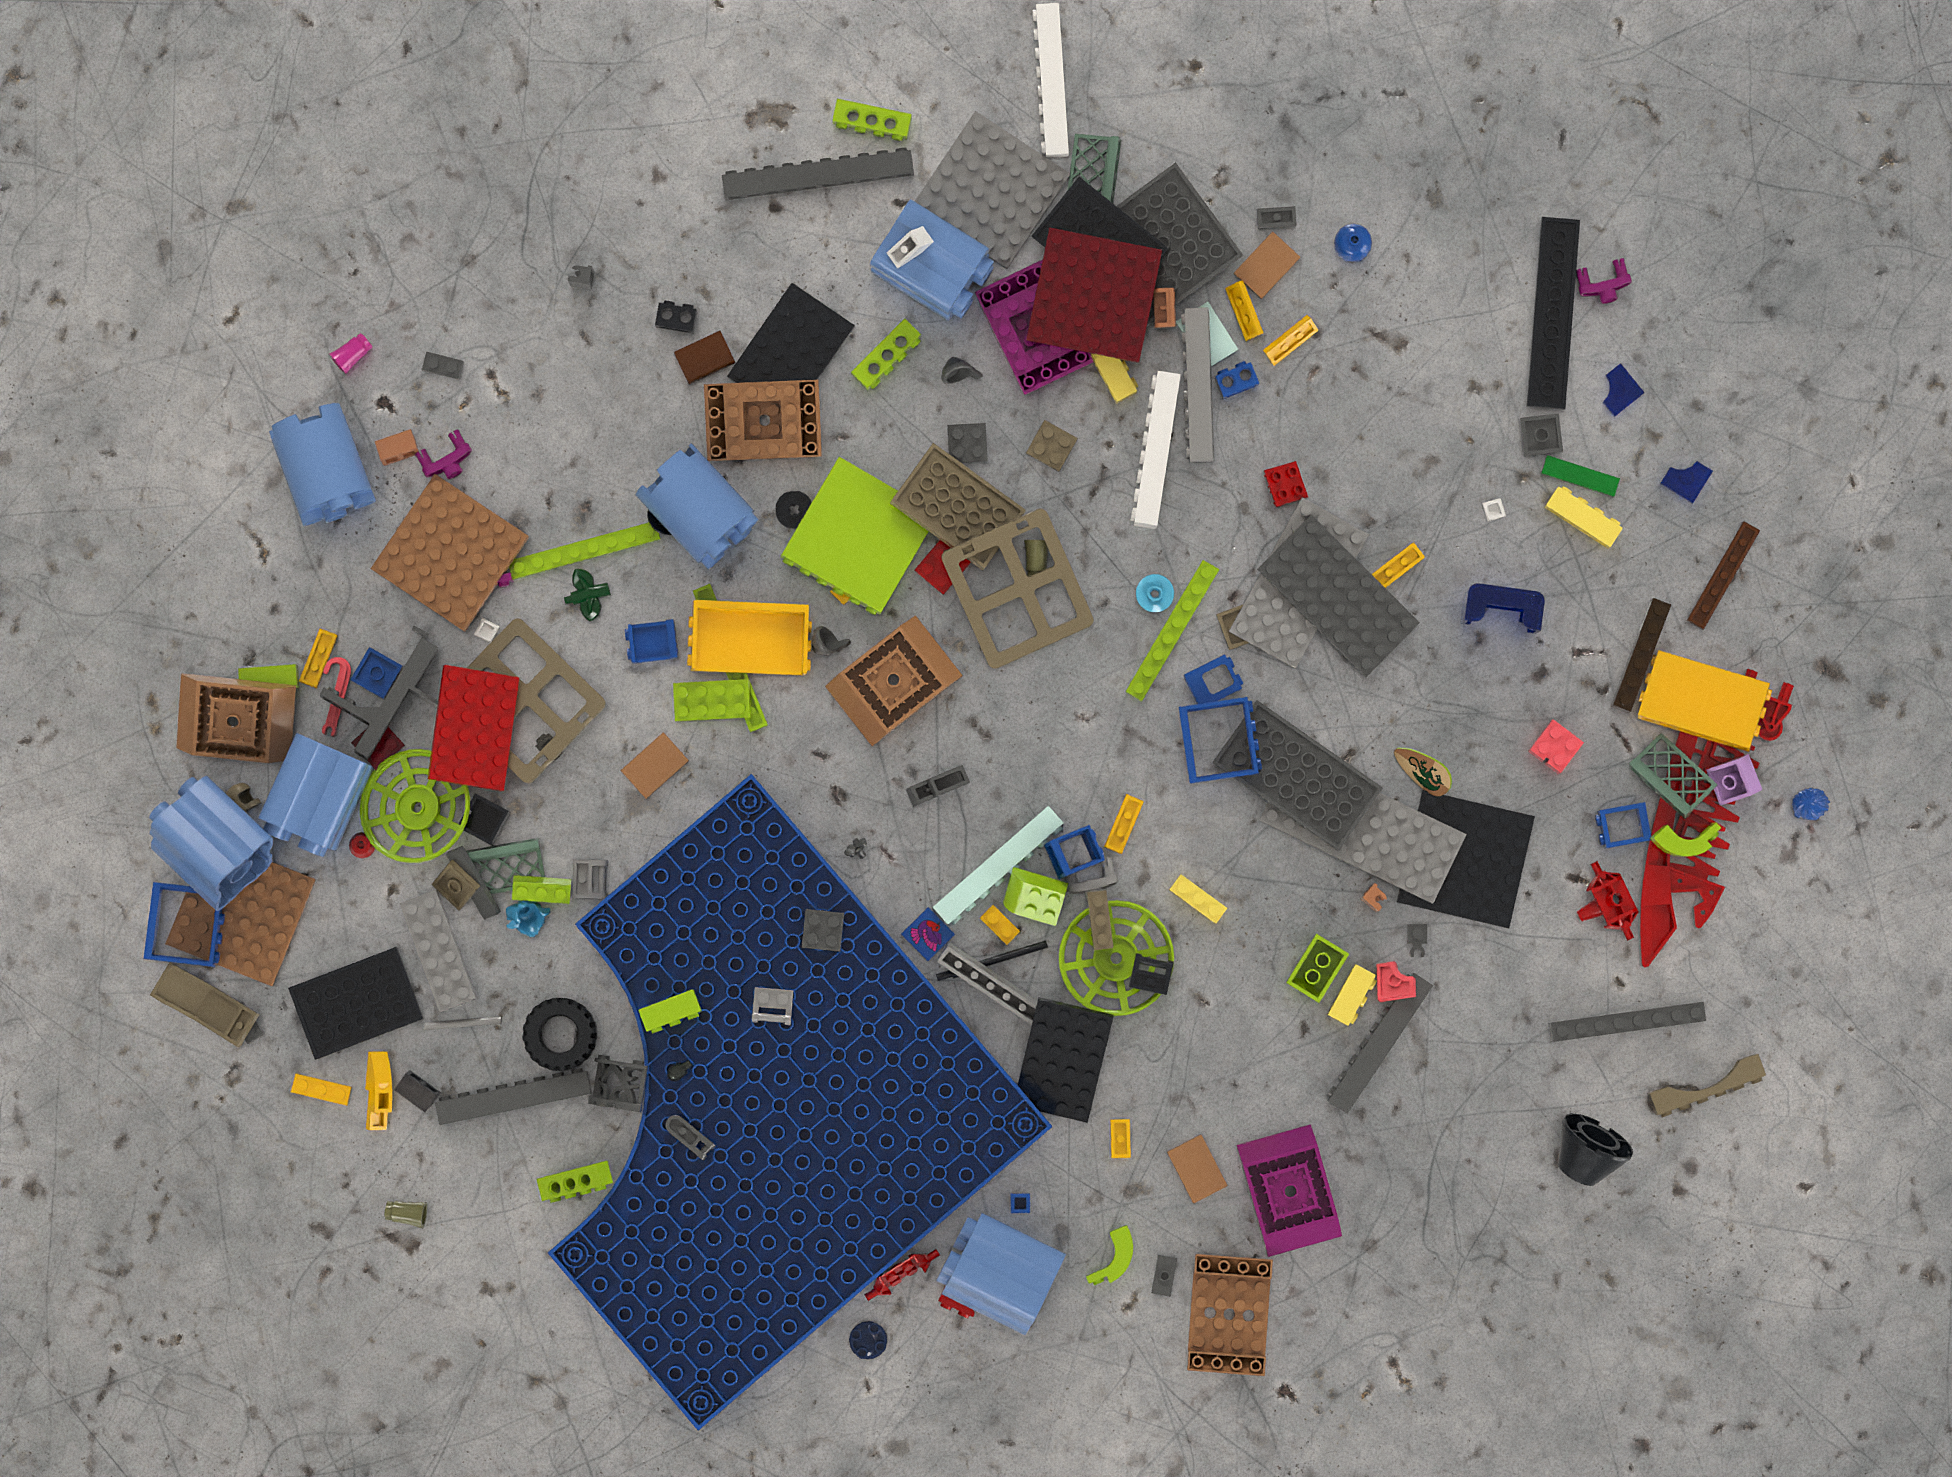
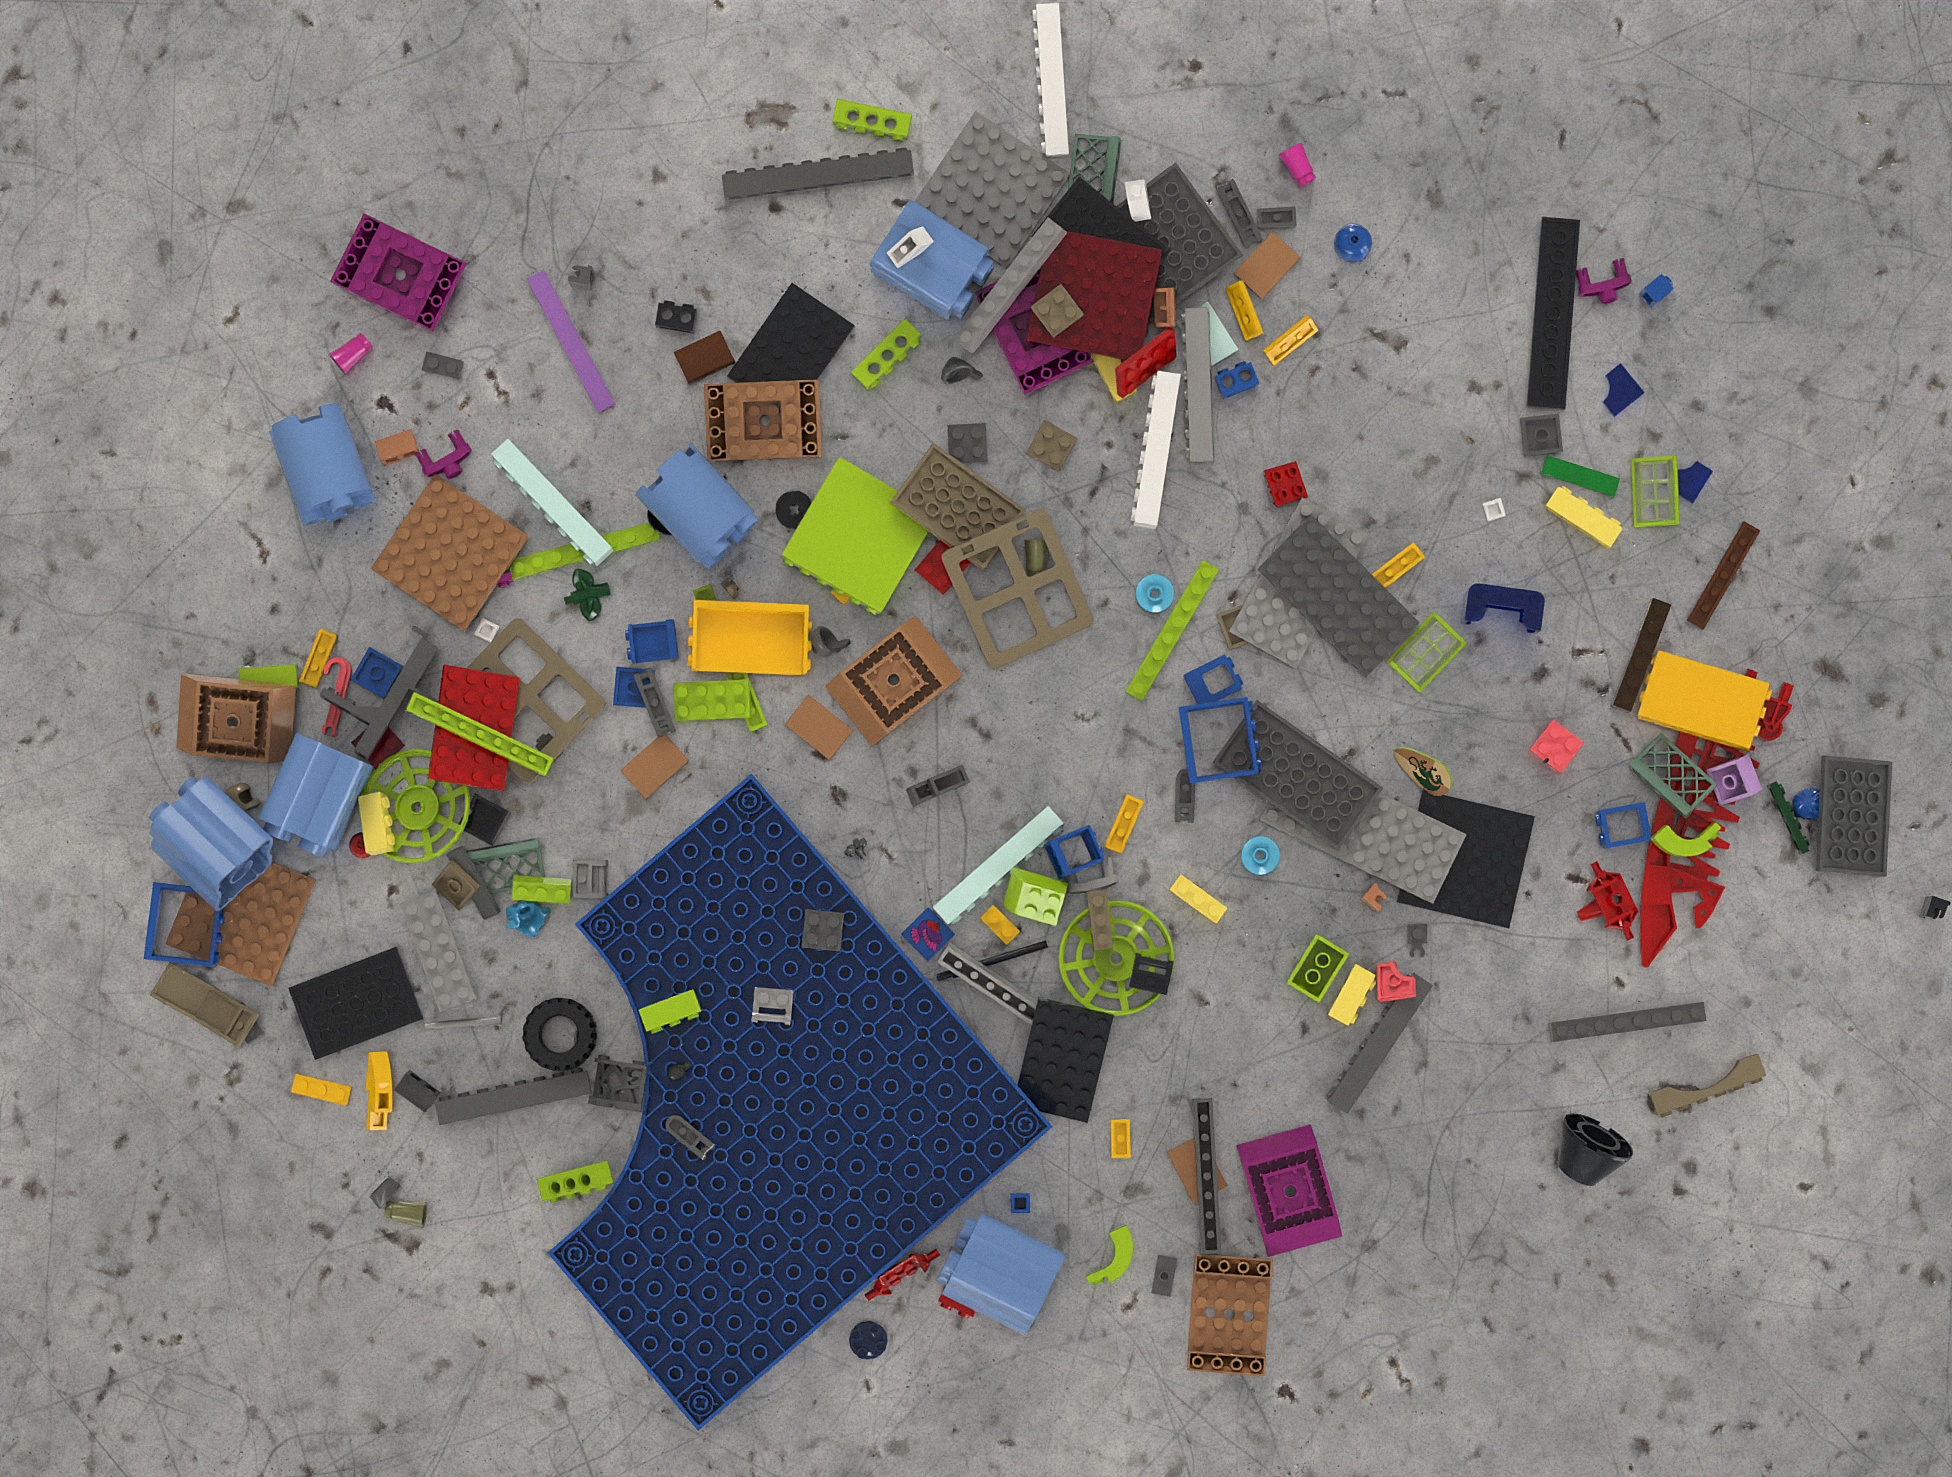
(376, 256): none -> magenta slope
(376, 823): none -> light yellow brick
(384, 1192): none -> dark grey piece
(479, 734): none -> lime plate
(551, 502): none -> light aqua brick
(571, 341): none -> medium lavender tile
(626, 689): none -> blue tile
(654, 702): none -> dark grey plate
(731, 588): none -> dark tan plate
(818, 727): none -> medium nougat tile
(1010, 285): none -> light grey brick
(1057, 311): none -> dark tan plate
(1138, 200): none -> white slope
(1145, 362): none -> red plate
(1184, 797): none -> dark grey plate
(1206, 1176): none -> dark grey brick
(1239, 213): none -> dark grey plate
(1267, 847): none -> medium azure dish
(1298, 164): none -> dark pink plant
(1426, 652): none -> clear piece
(1655, 491): none -> clear piece
(1657, 290): none -> blue brick
(1785, 809): none -> dark green plate
(1854, 816): none -> dark grey plate
(1933, 905): none -> black hinge

